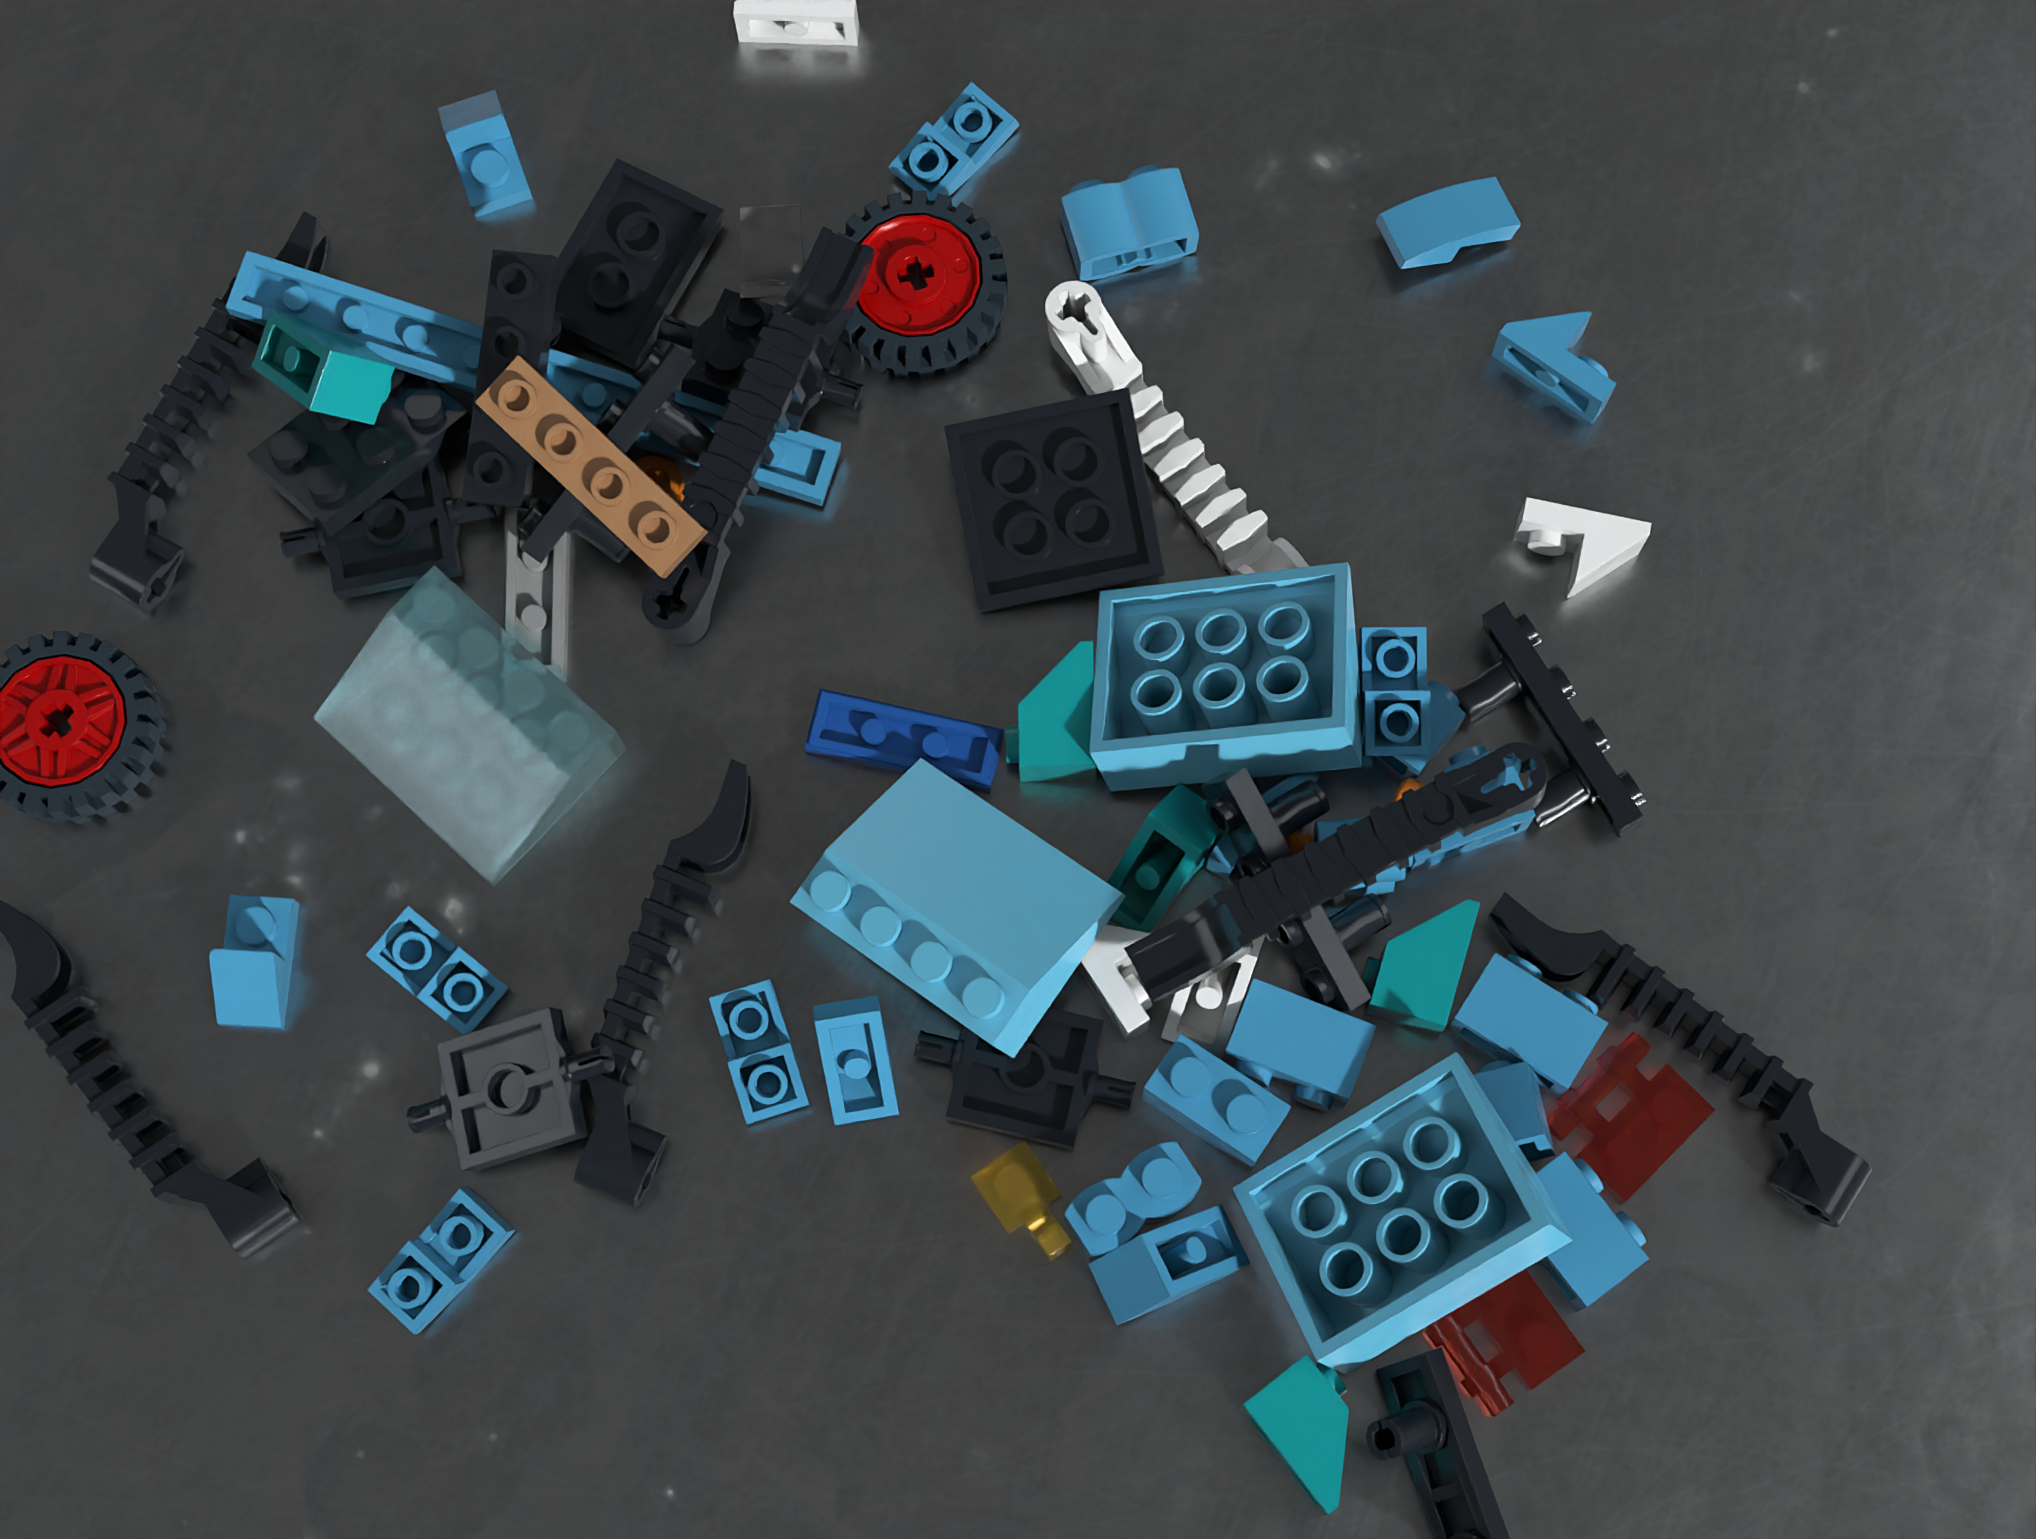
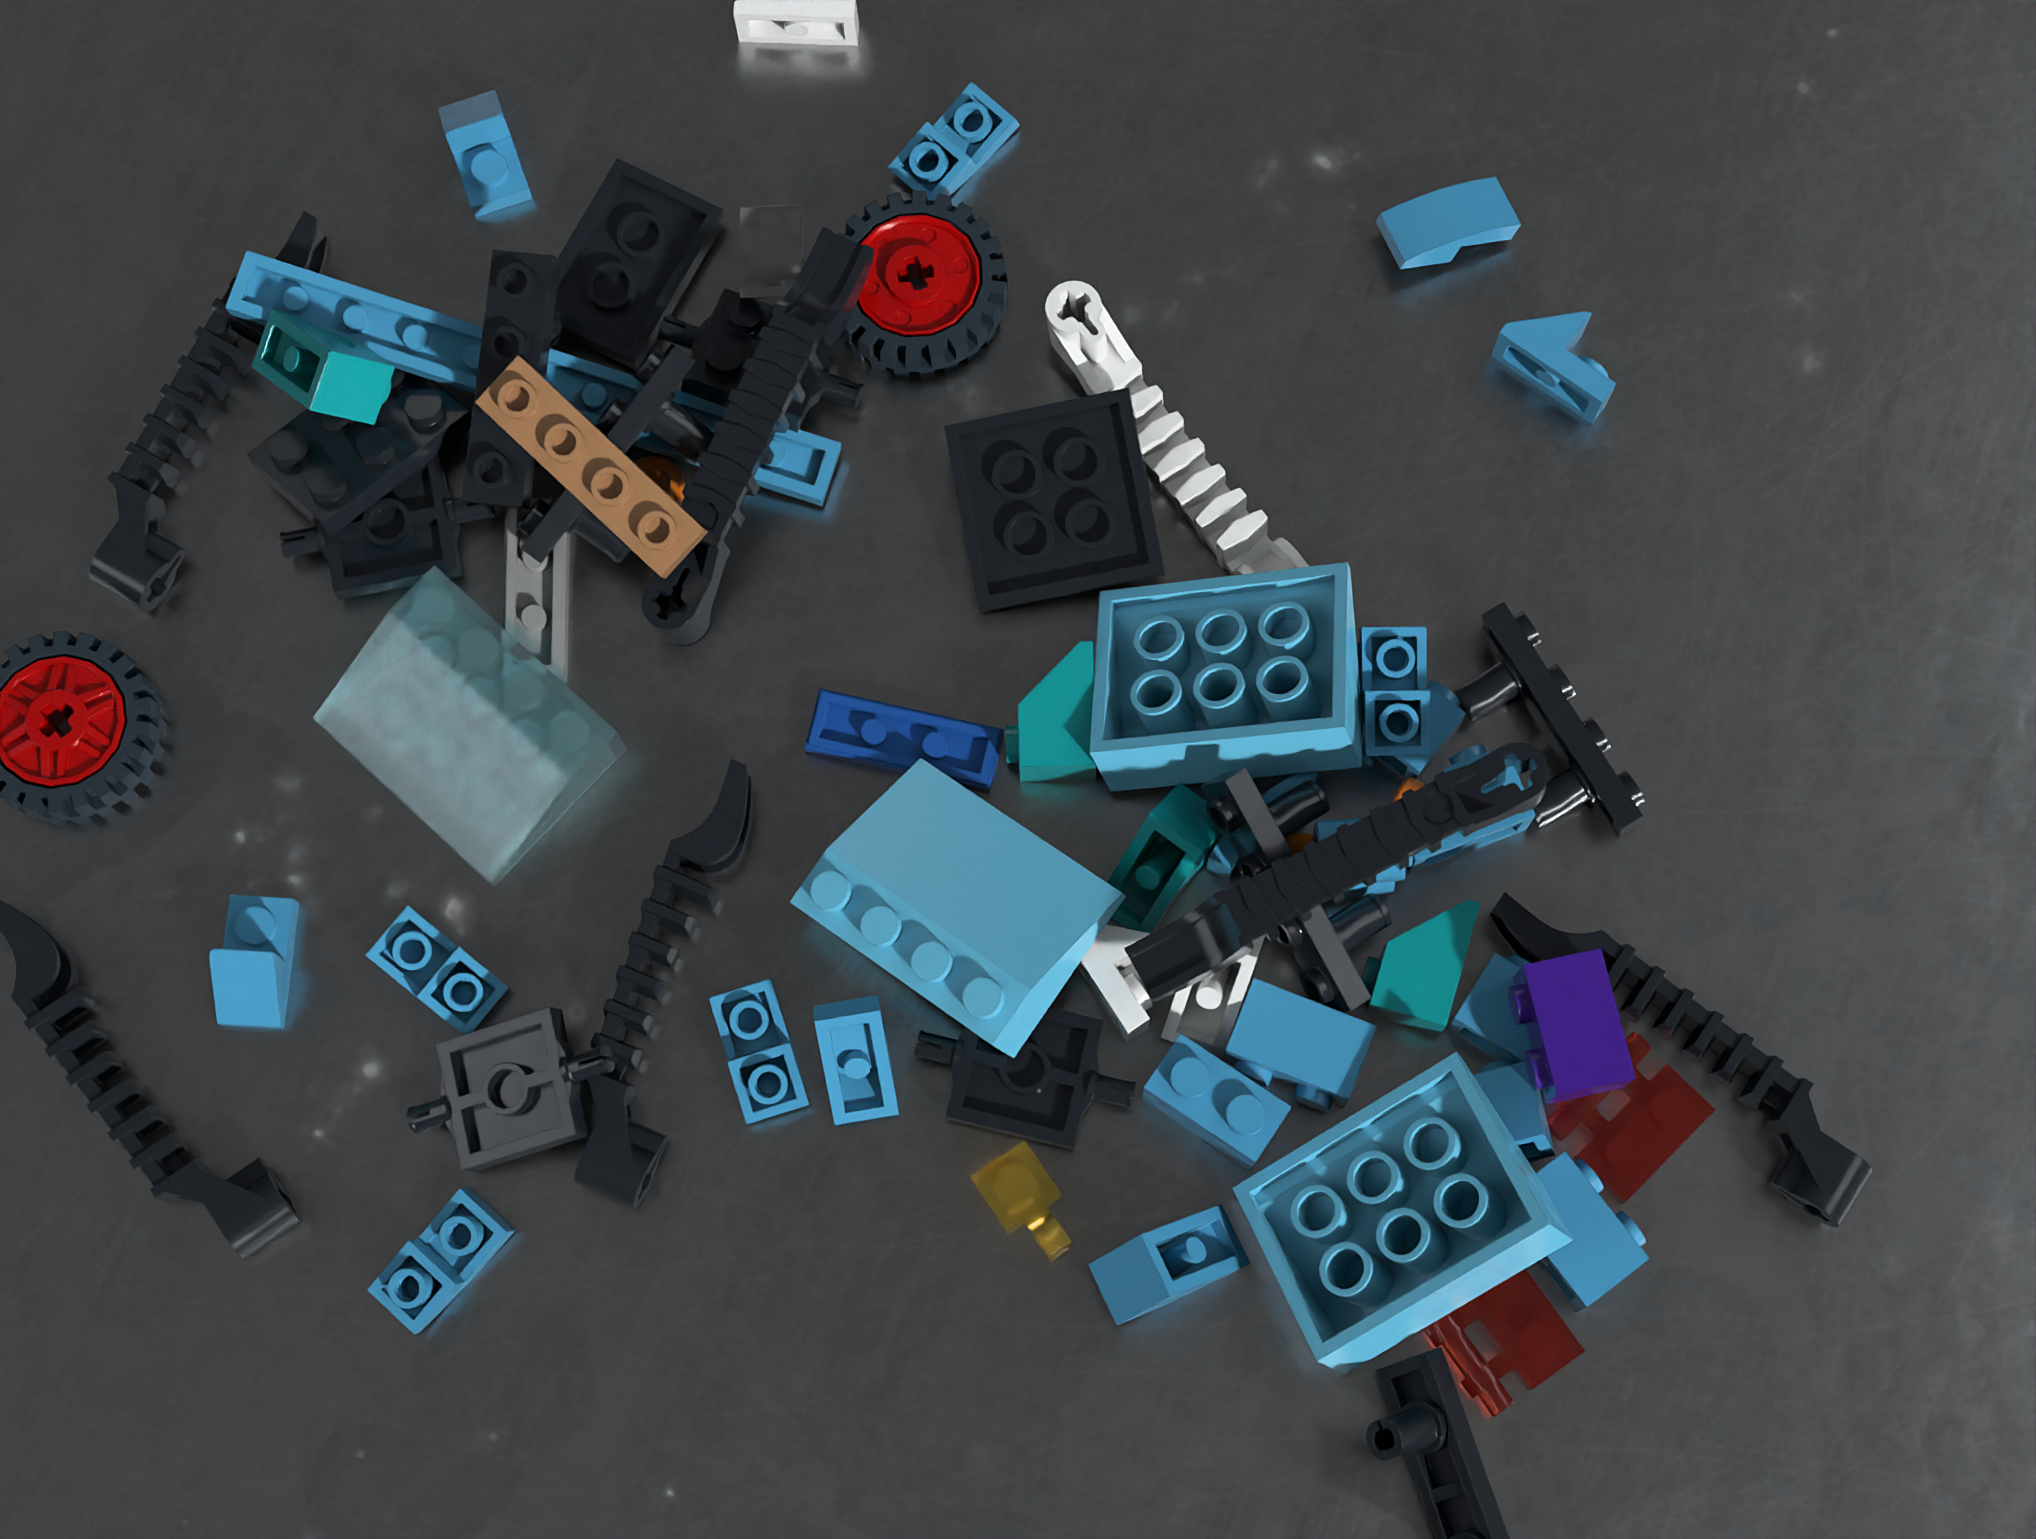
(1128, 222): dark azure brick -> none
(1149, 1192): dark azure brick -> none
(1305, 1427): teal slope -> none
(1571, 1026): none -> dark purple brick
(1596, 538): white slope -> none

